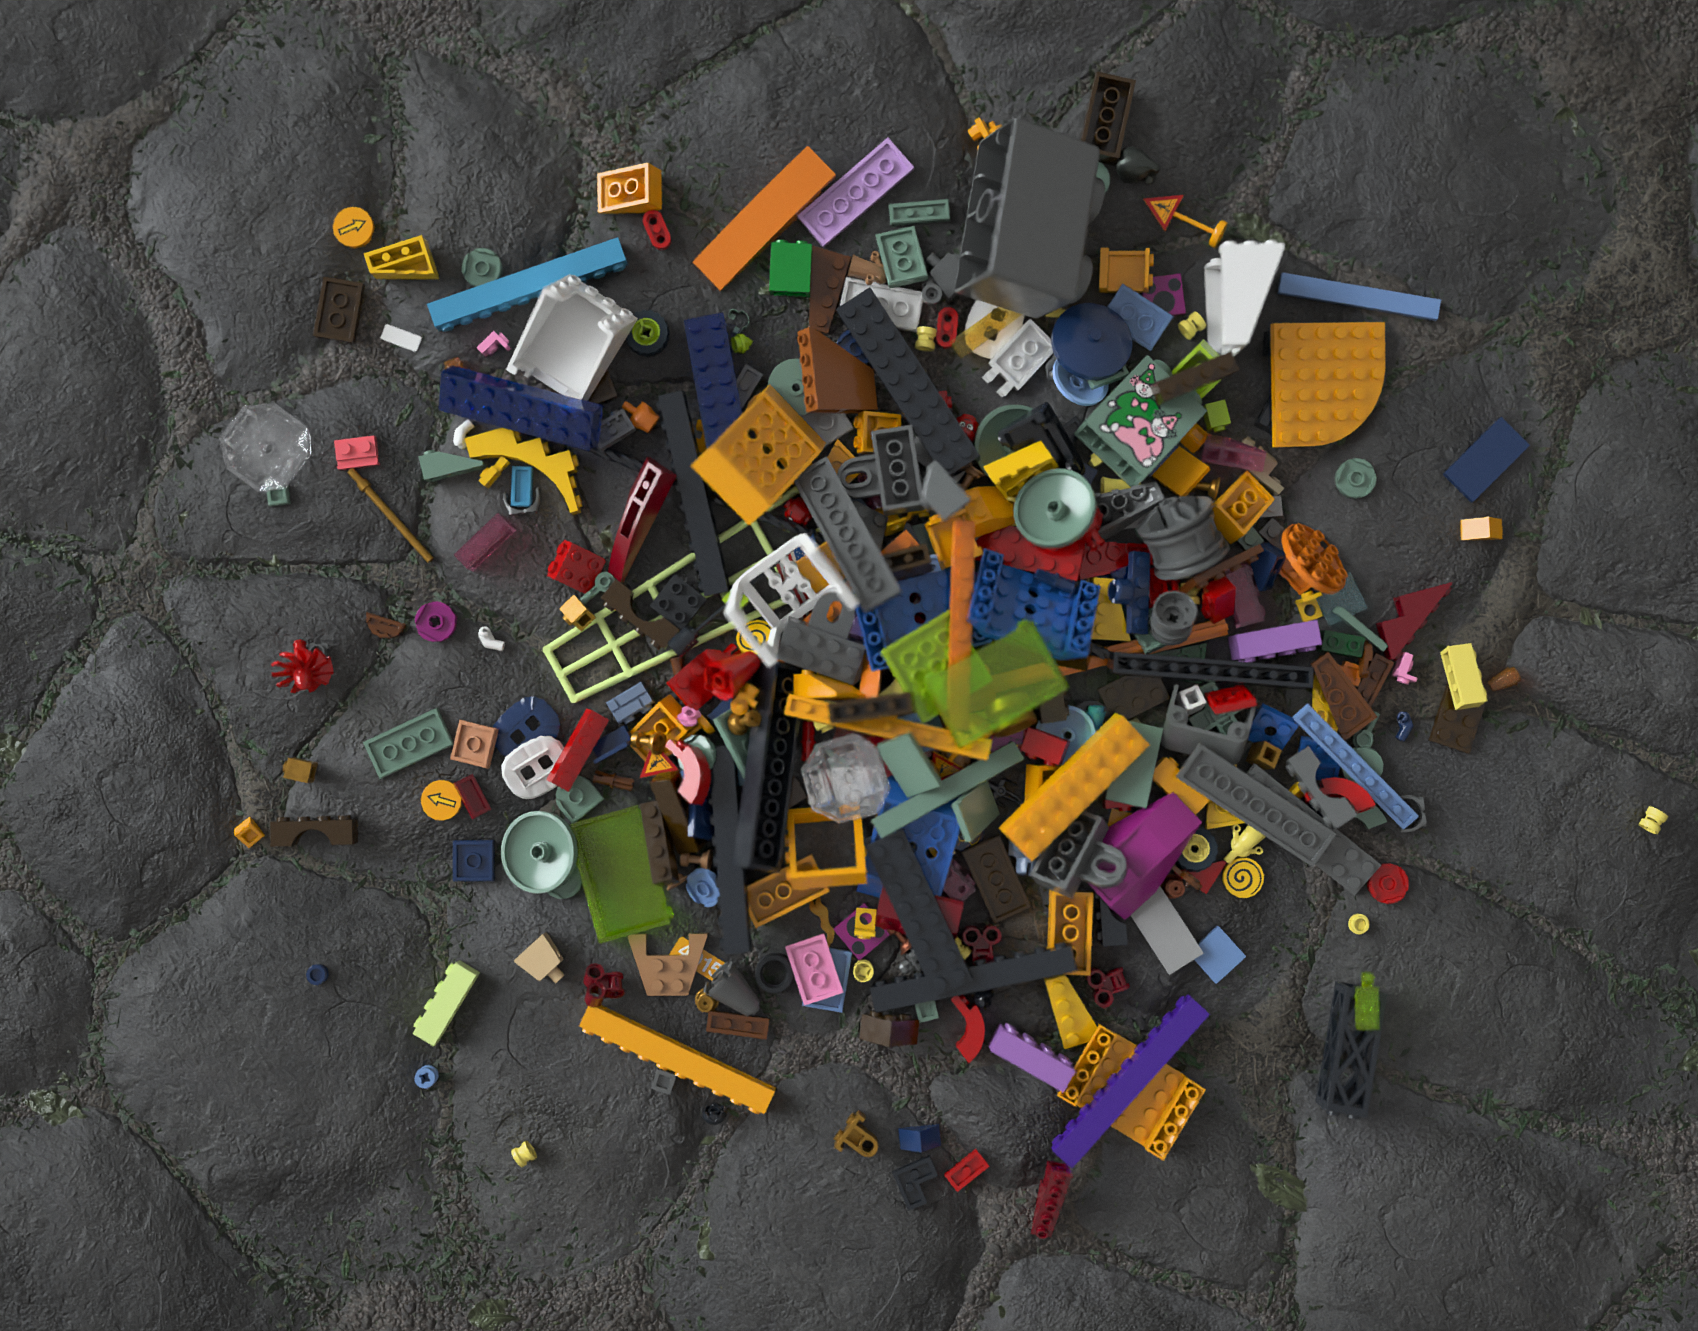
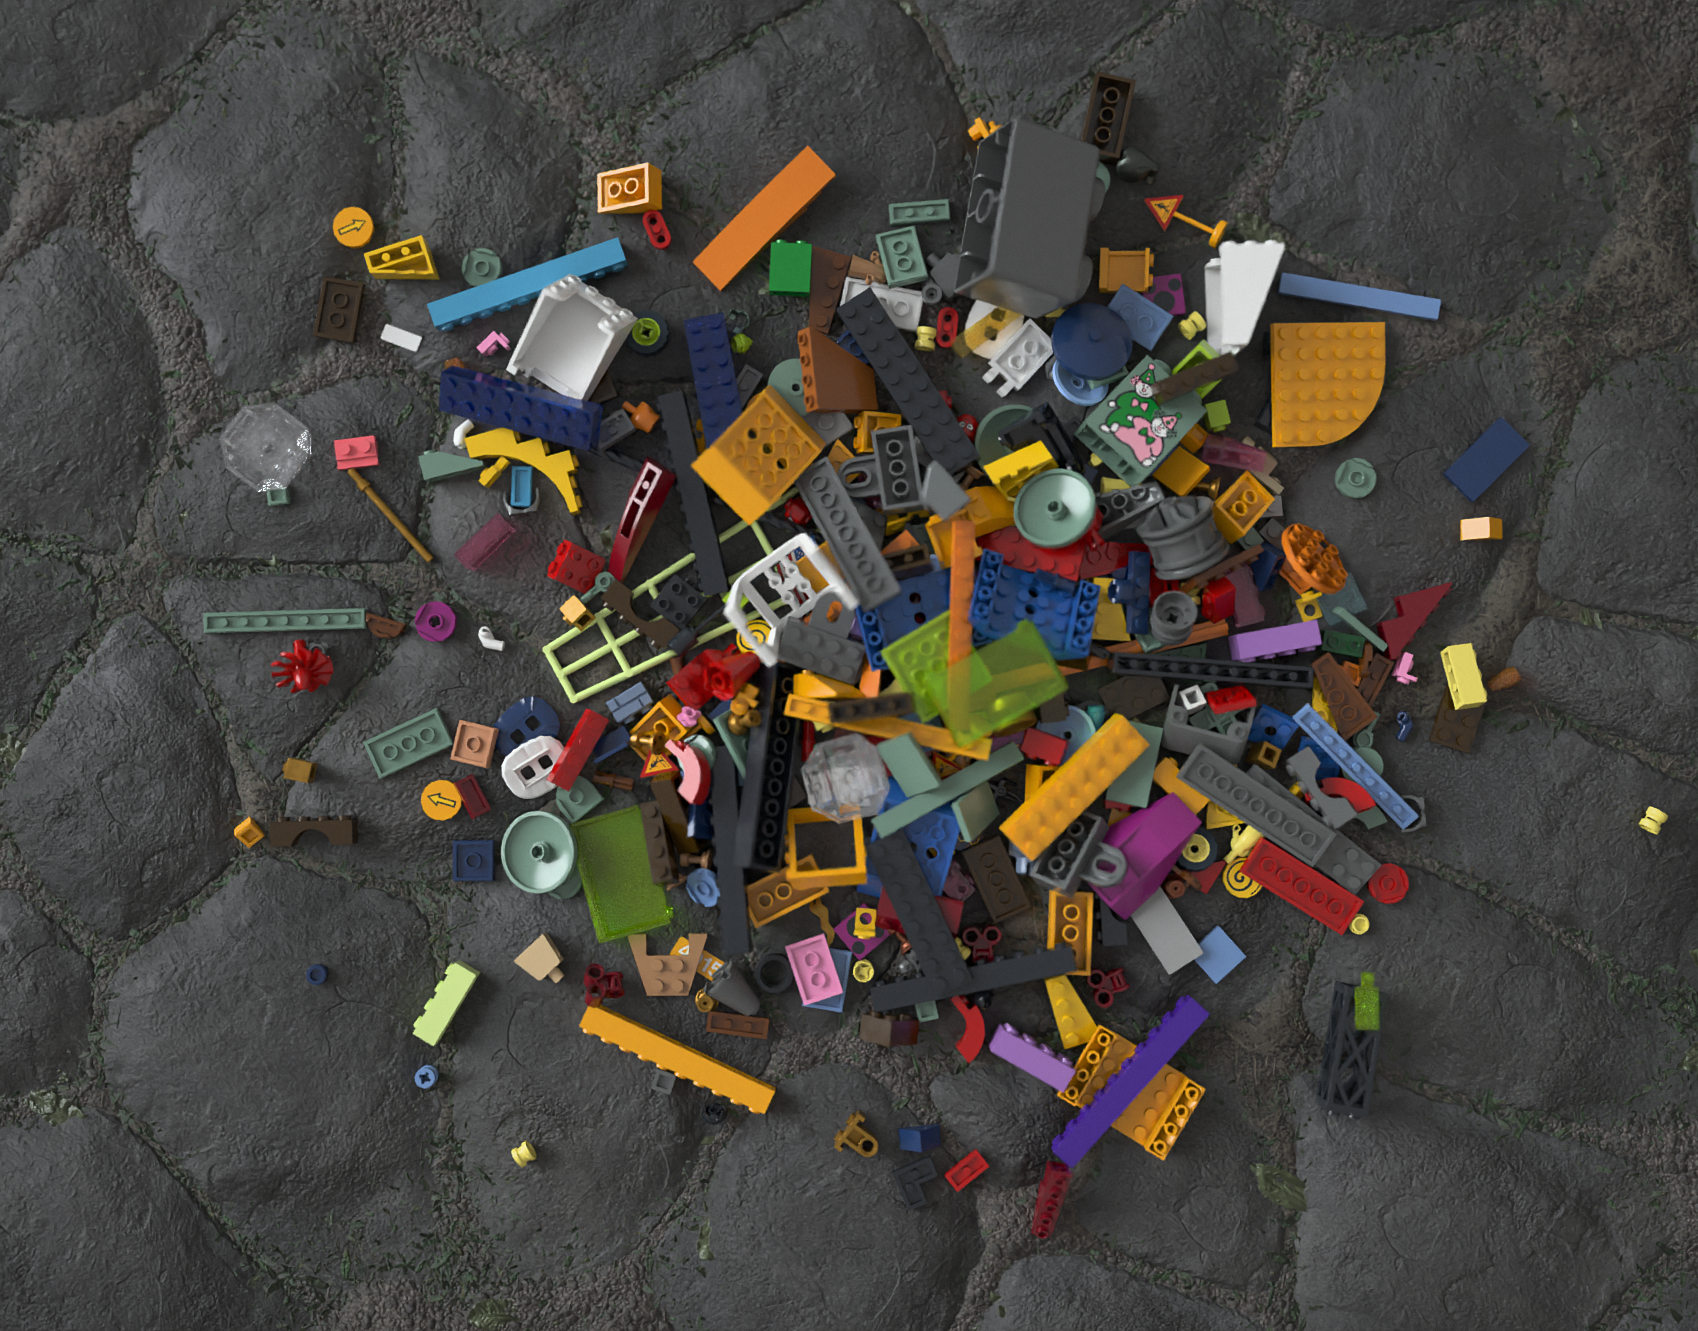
(285, 620): none -> sand green tile
(855, 192): lavender plate -> none
(1301, 886): none -> red plate

